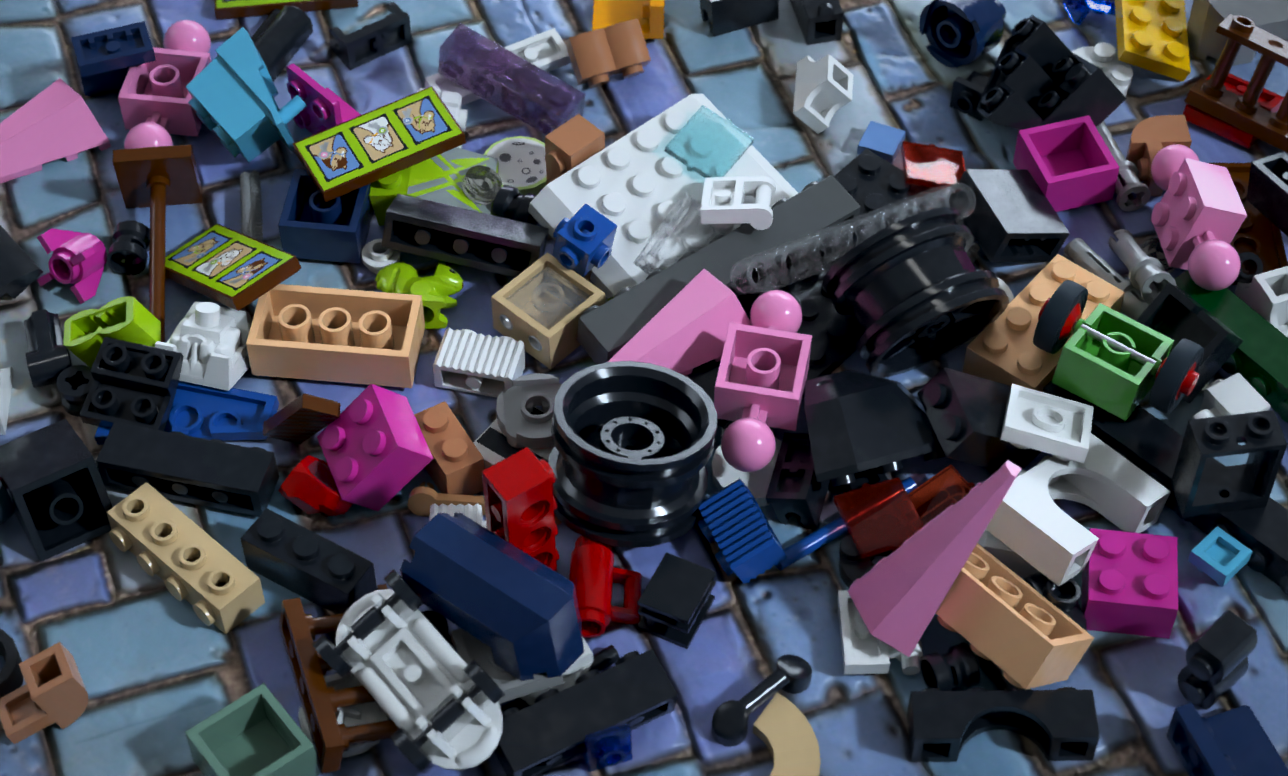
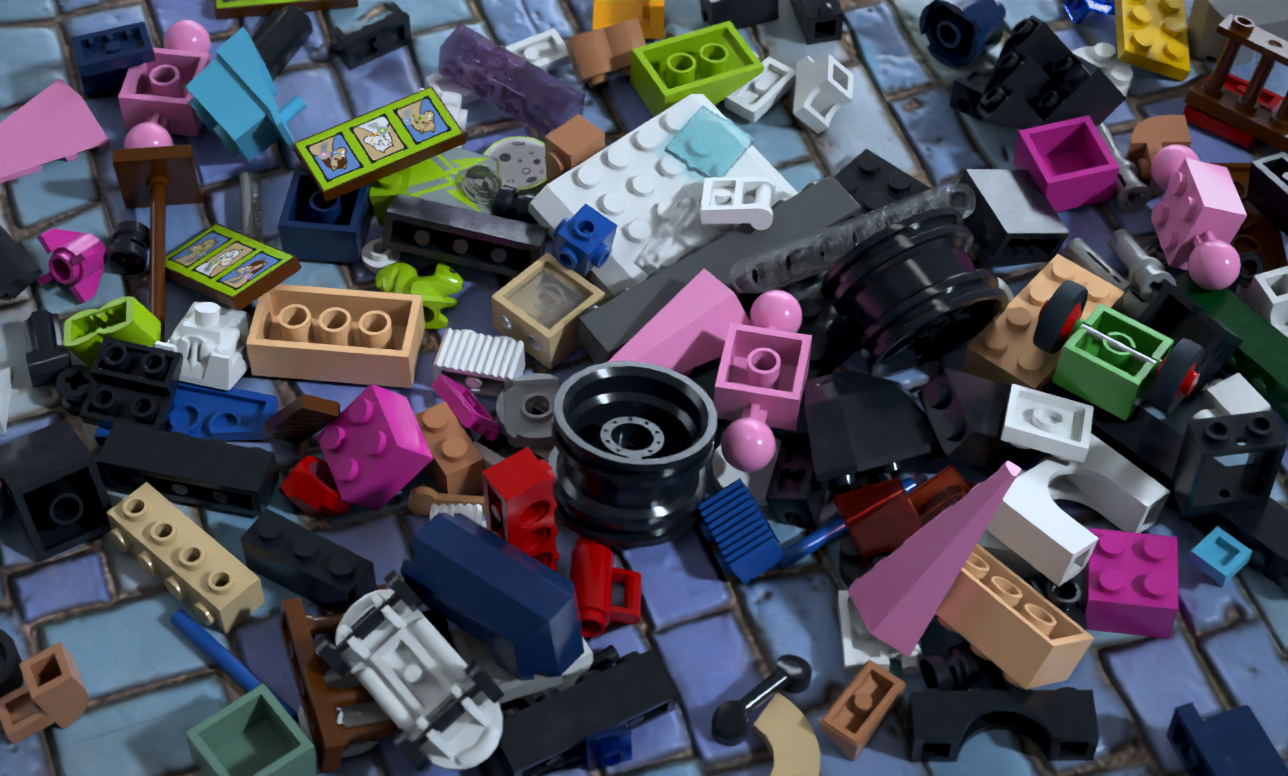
(222, 656): none -> blue bar
(323, 105): dark pink bracket -> none
(466, 407): none -> dark pink tile
(676, 600): black piece -> none
(700, 62): none -> lime slope
(763, 91): none -> white plate
(862, 708): none -> nougat slope
(882, 141): medium blue tile -> none
(931, 165): clear red piece -> none
(1217, 660): black brick -> none

